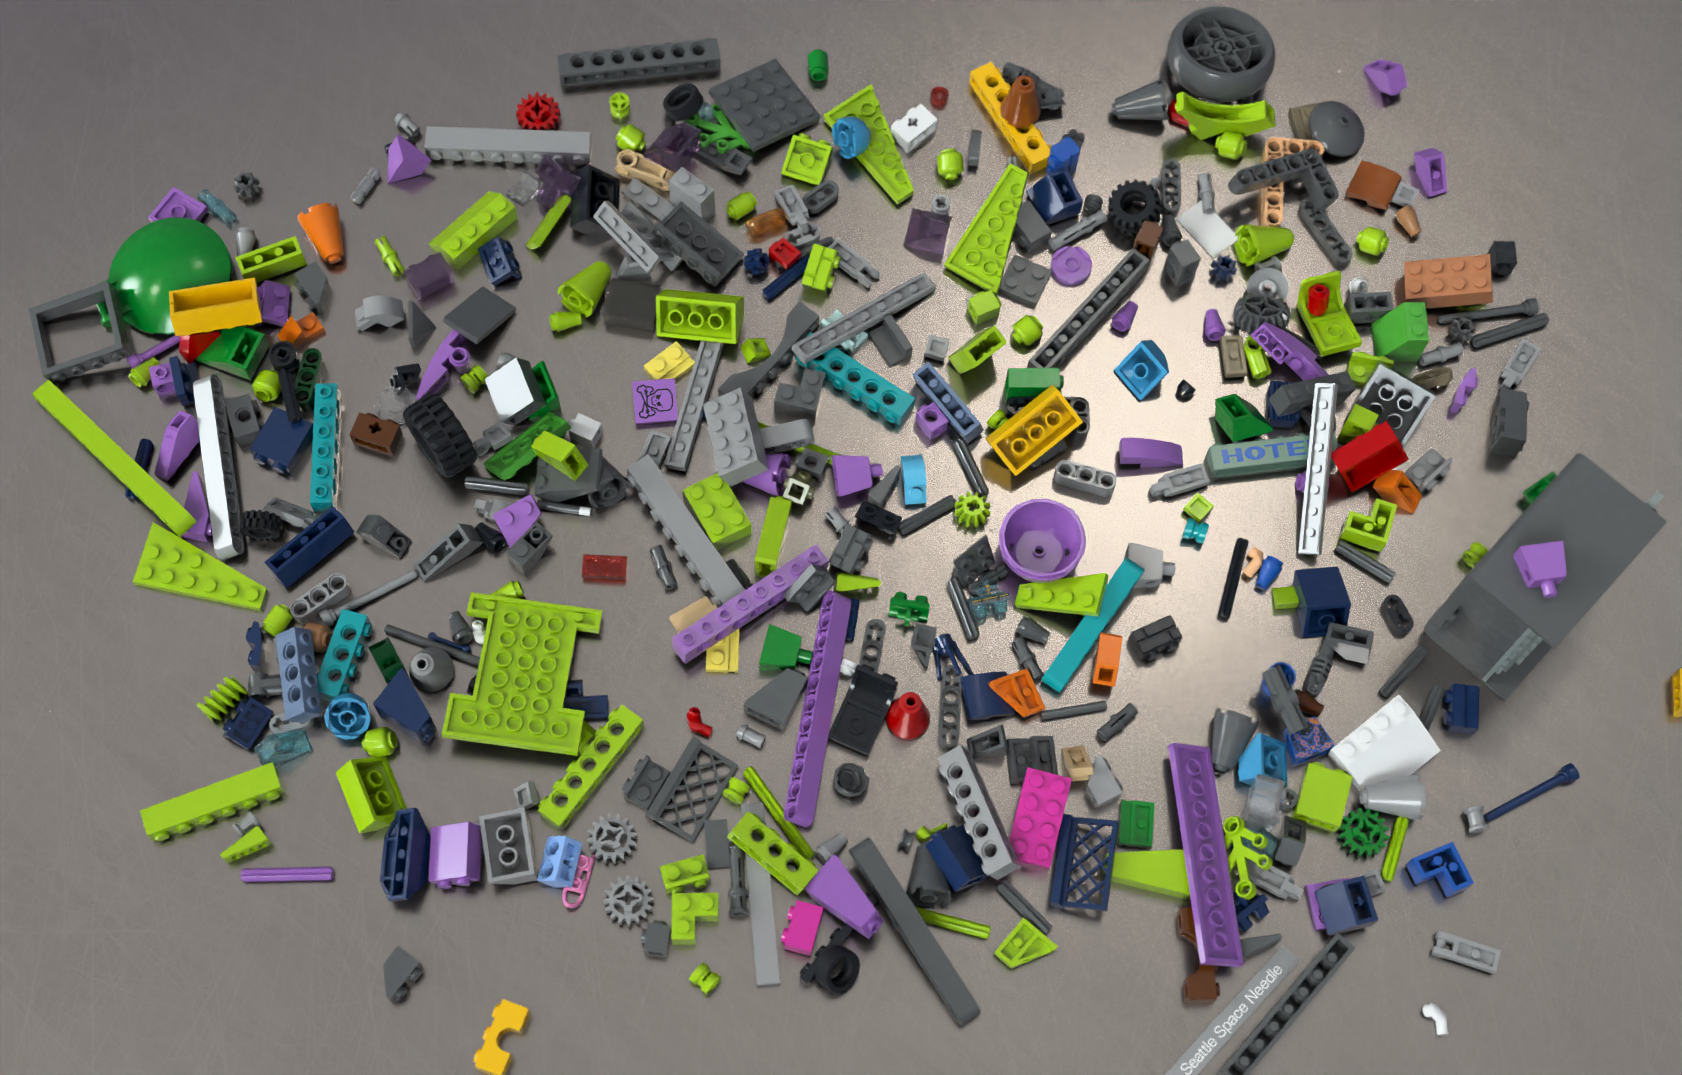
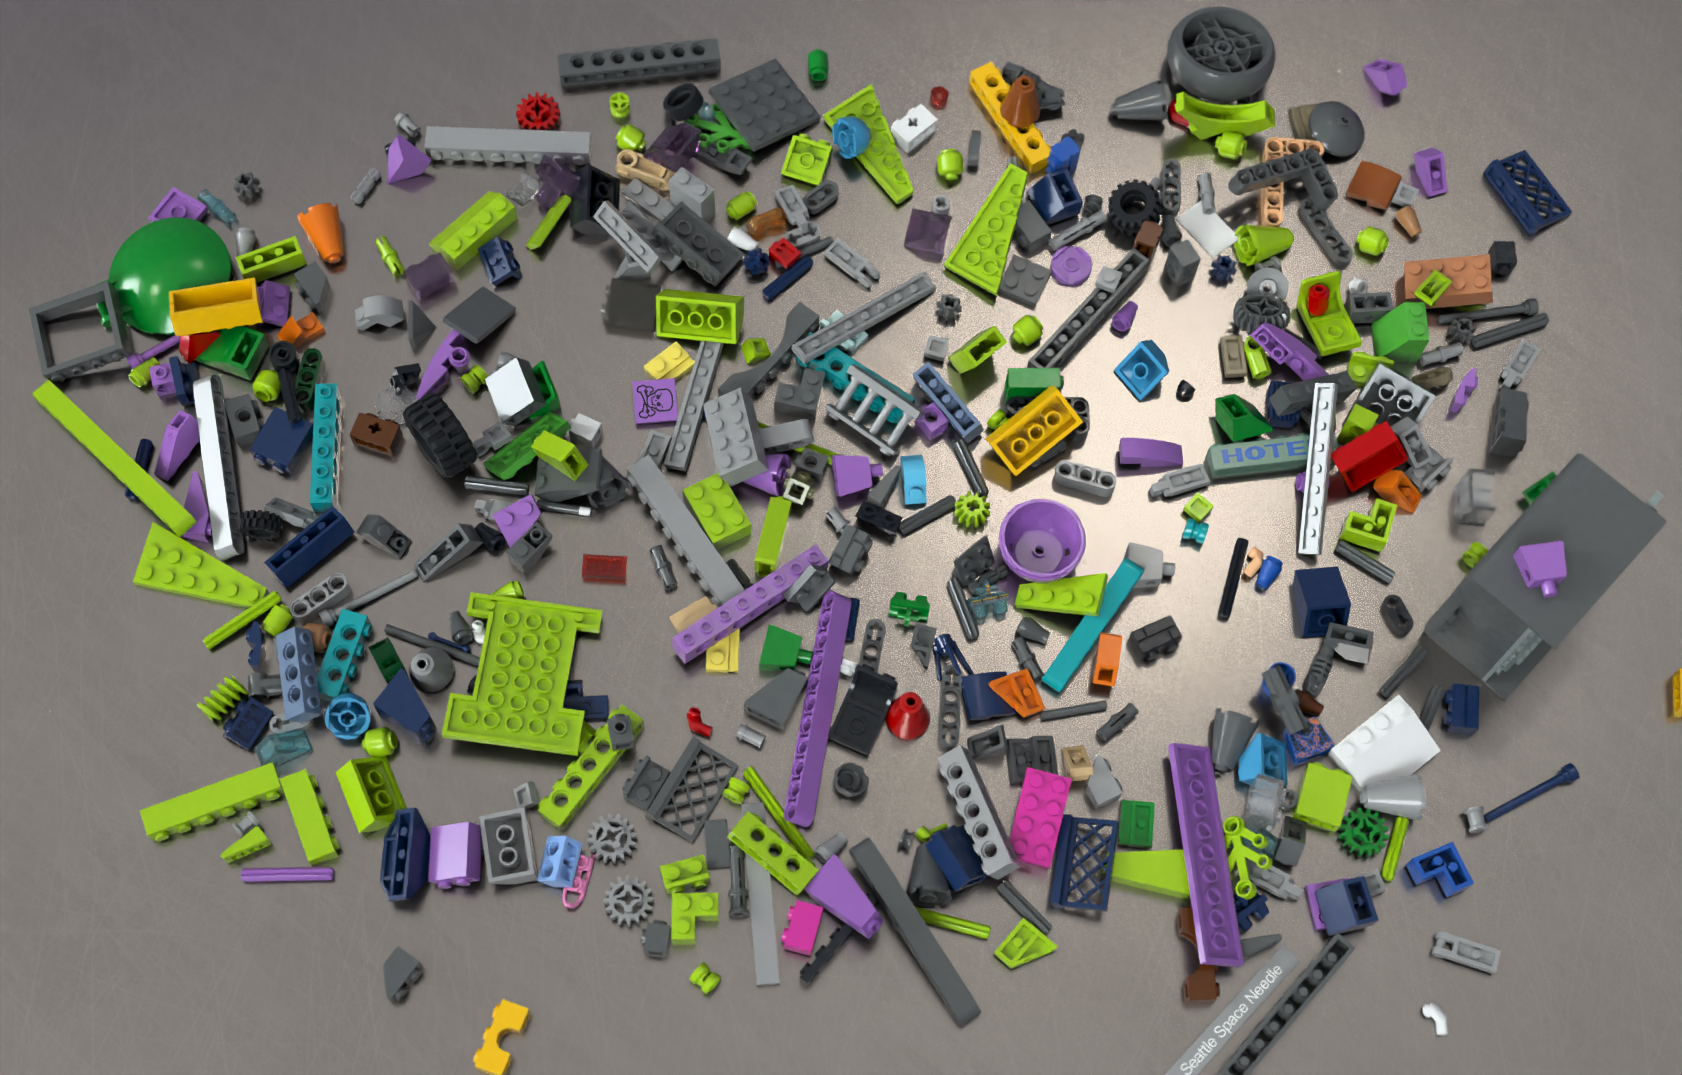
(242, 619): none -> lime axle
(309, 817): none -> lime brick
(564, 320): lime cone -> none
(585, 289): lime cone -> none
(620, 732): none -> dark grey brick
(742, 240): none -> white cone
(820, 268): lime brick -> none
(827, 962): black tyre -> none
(848, 582): lime slope -> none
(891, 341): dark grey panel -> none
(893, 400): none -> light grey fence
(949, 306): none -> dark grey gear
(984, 306): lime brick -> none
(1108, 279): none -> light grey plate
(1213, 325): medium lavender cone -> none
(1285, 597): lime slope -> none
(1412, 442): none -> light grey brick
(1433, 288): none -> lime slope
(1475, 497): none -> clear brick
(1516, 197): none -> dark blue fence

